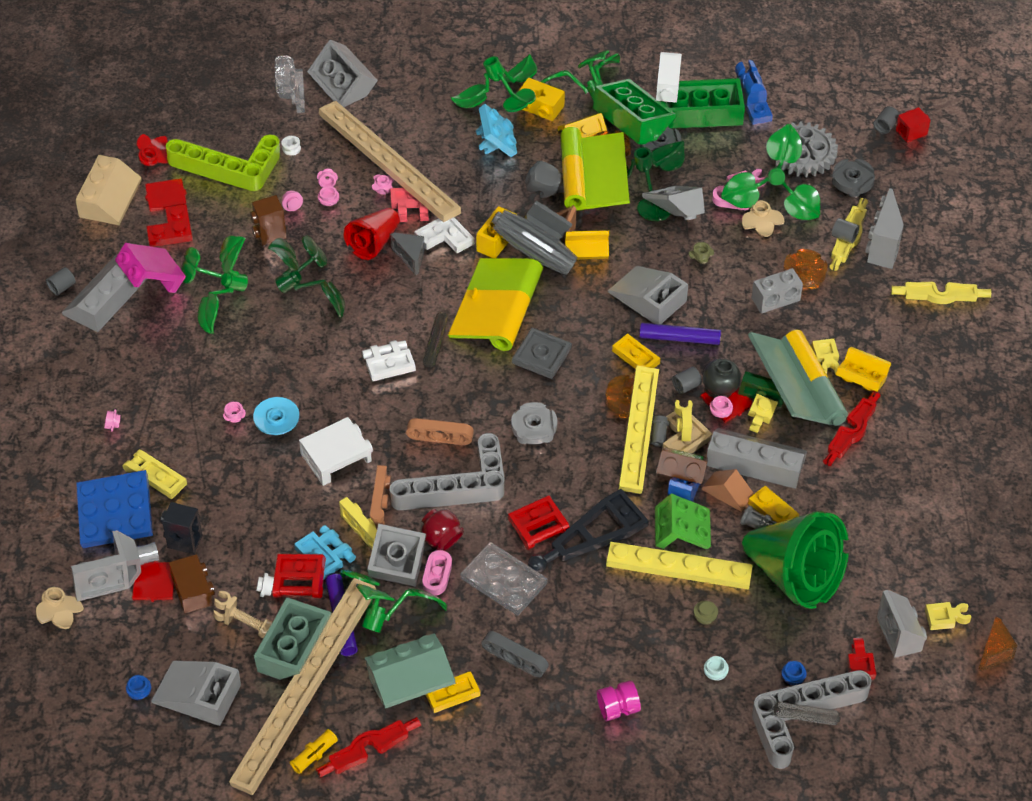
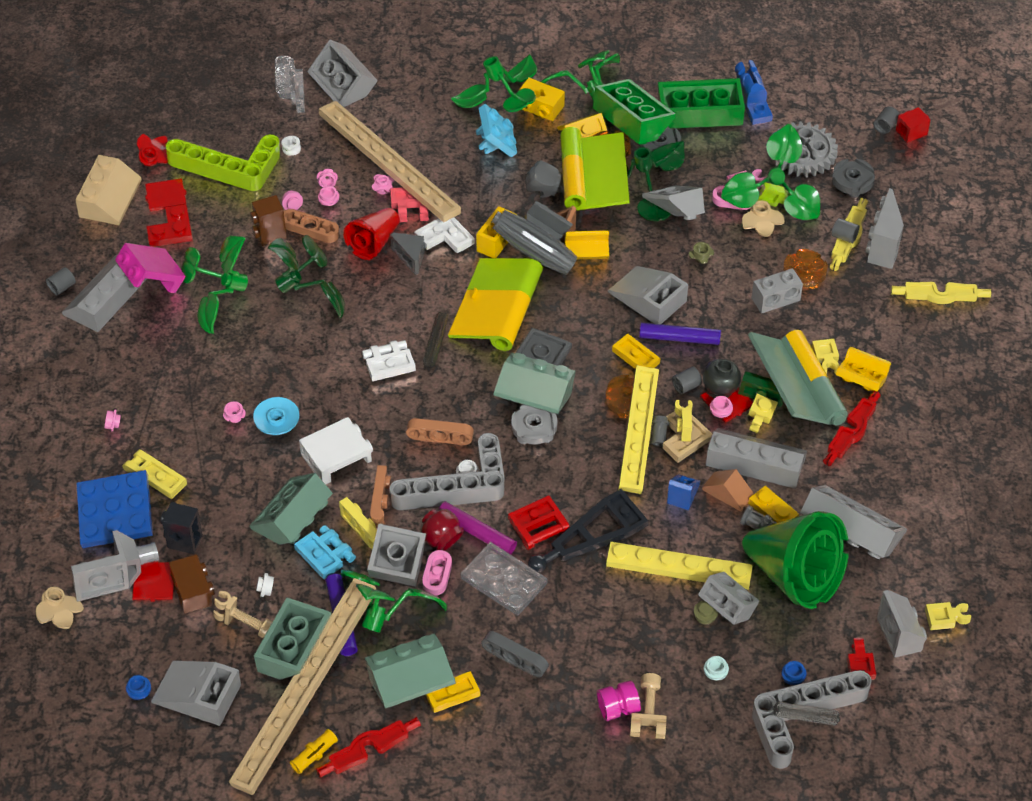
(292, 509): none -> sand green slope
(296, 220): none -> nougat beam
(299, 568): red plate -> none
(466, 467): none -> white plate
(481, 530): none -> magenta piece
(535, 383): none -> sand green slope
(650, 683): none -> tan bar
(668, 77): white slope -> none
(682, 465): reddish brown brick -> none
(682, 520): bright green bracket -> none
(728, 598): none -> light grey brick
(773, 194): none -> lime plate
(862, 524): none -> light grey slope
(999, 647): clear orange slope -> none

